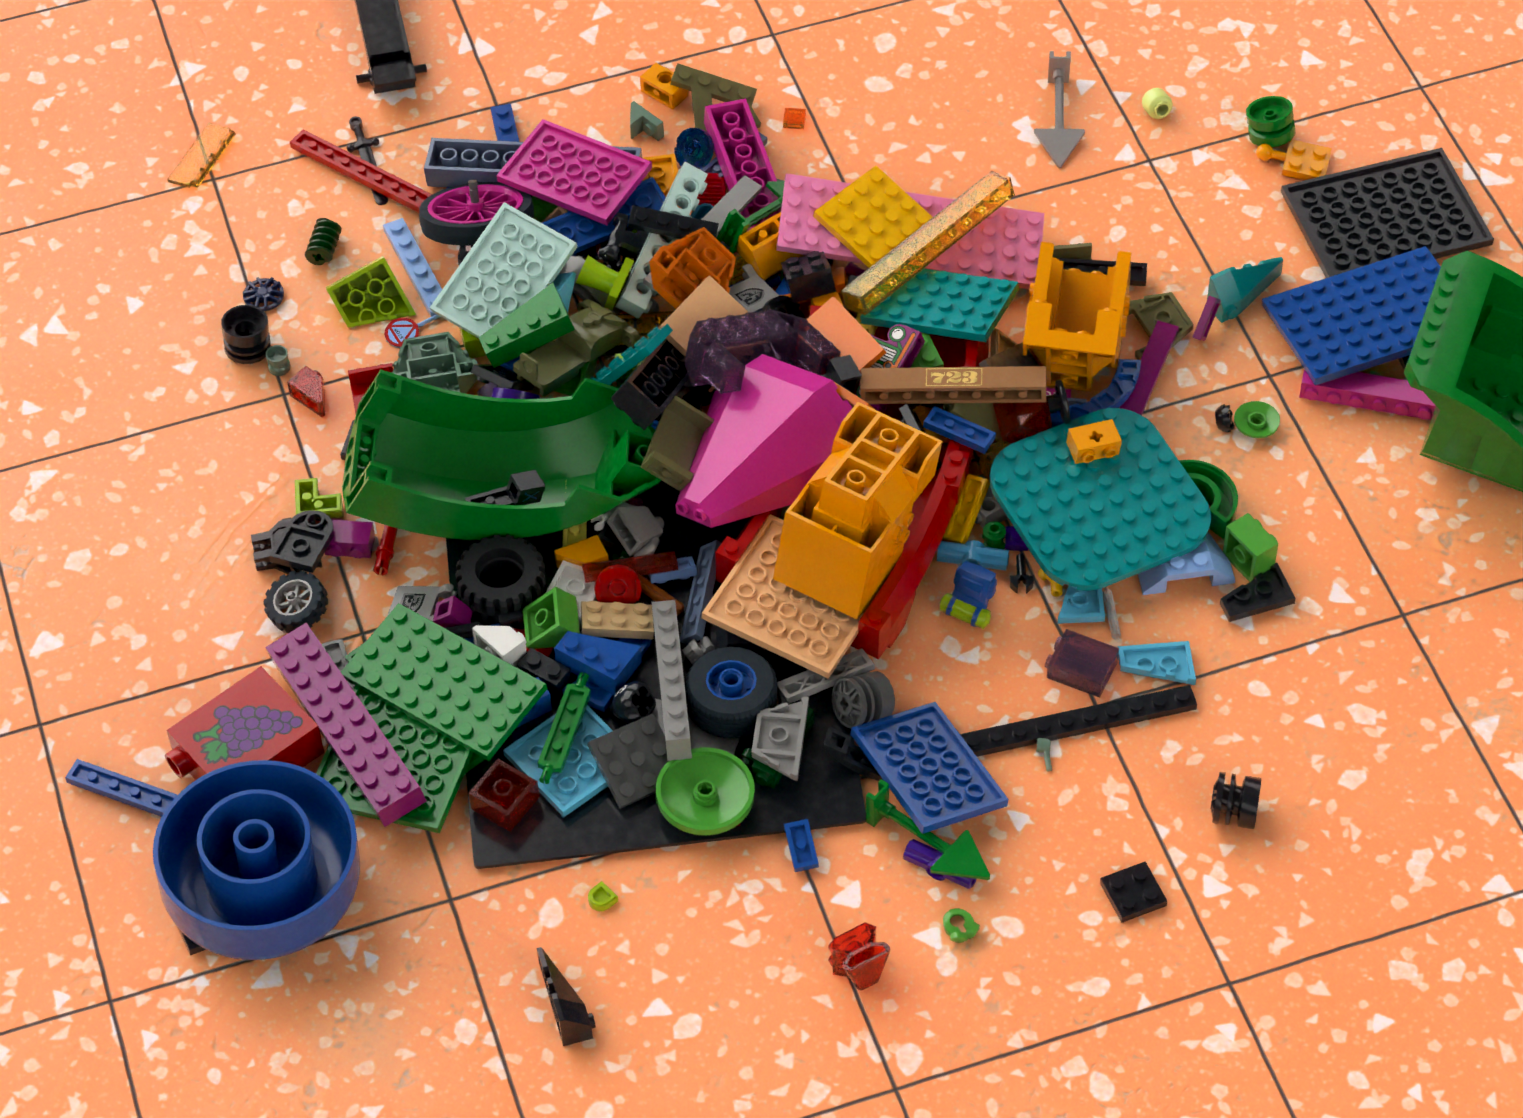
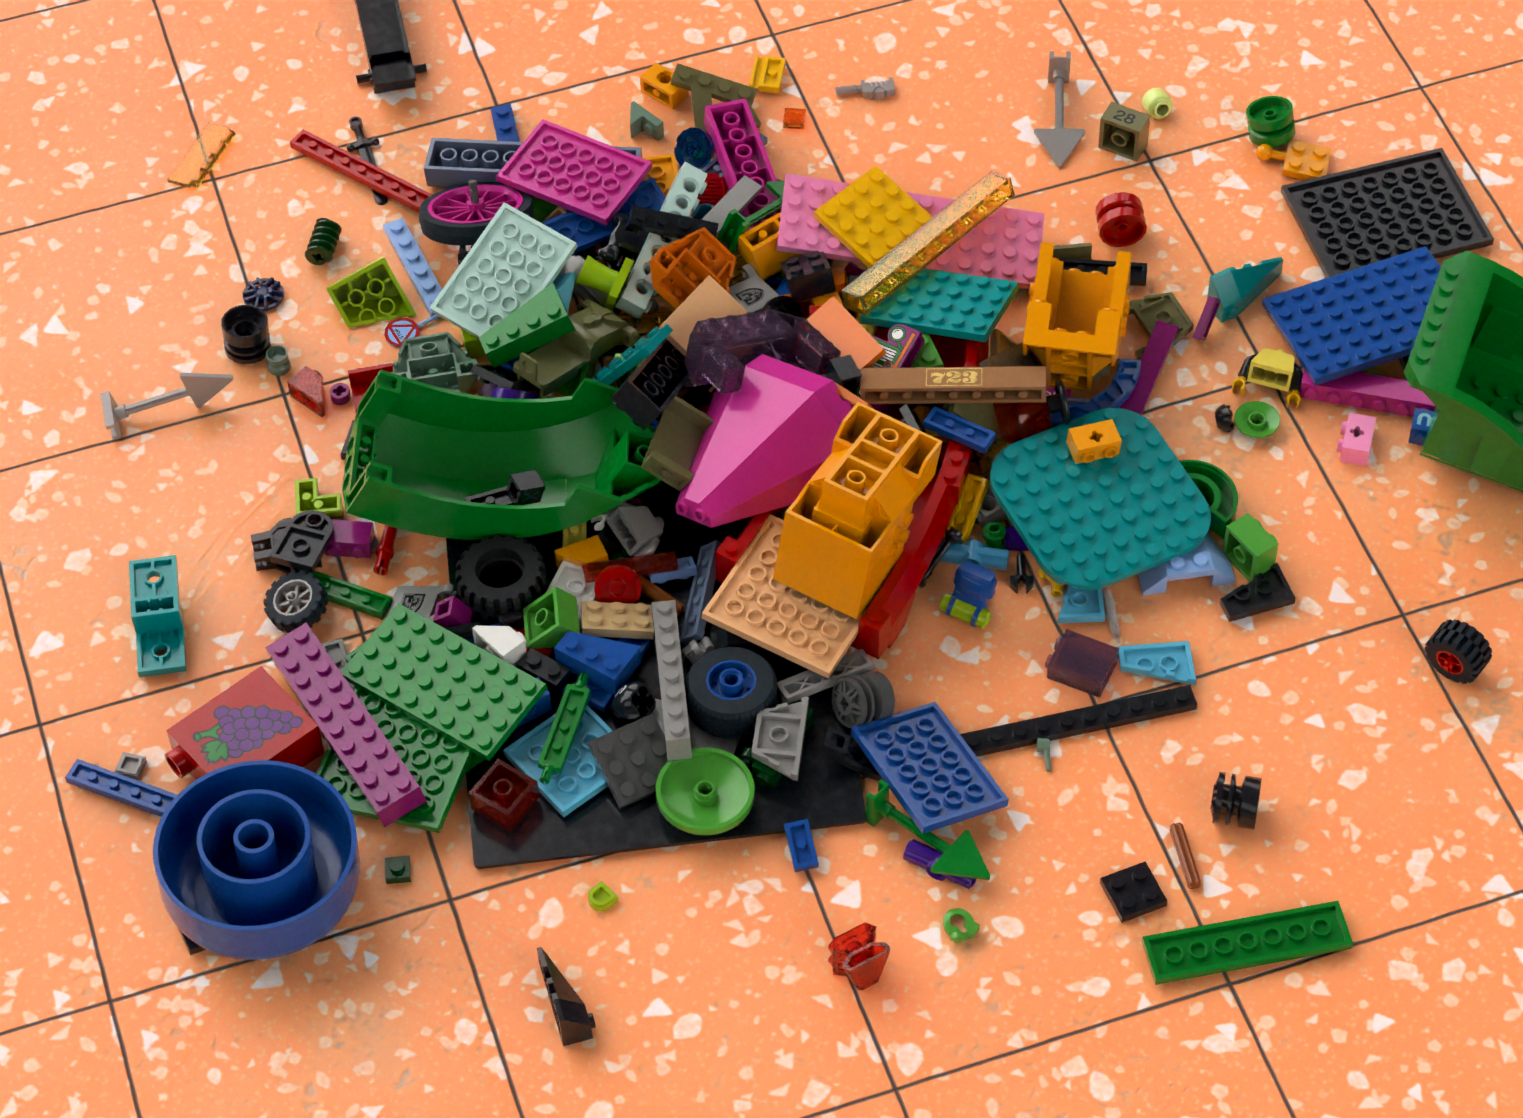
(131, 765): none -> light grey tile
(157, 616): none -> teal bracket
(198, 386): none -> light grey piece
(340, 388): none -> magenta bush
(354, 596): none -> green tile
(397, 870): none -> dark green plate
(768, 74): none -> yellow plate
(872, 90): none -> light grey piece
(953, 537): none -> black piece
(1120, 219): none -> red wheel
(1124, 131): none -> olive brick
(1185, 855): none -> dark orange axle
(1247, 942): none -> green plate
(1273, 370): none -> light yellow torso
(1357, 439): none -> bright pink brick
(1420, 426): none -> blue brick
(1458, 651): none -> black wheel

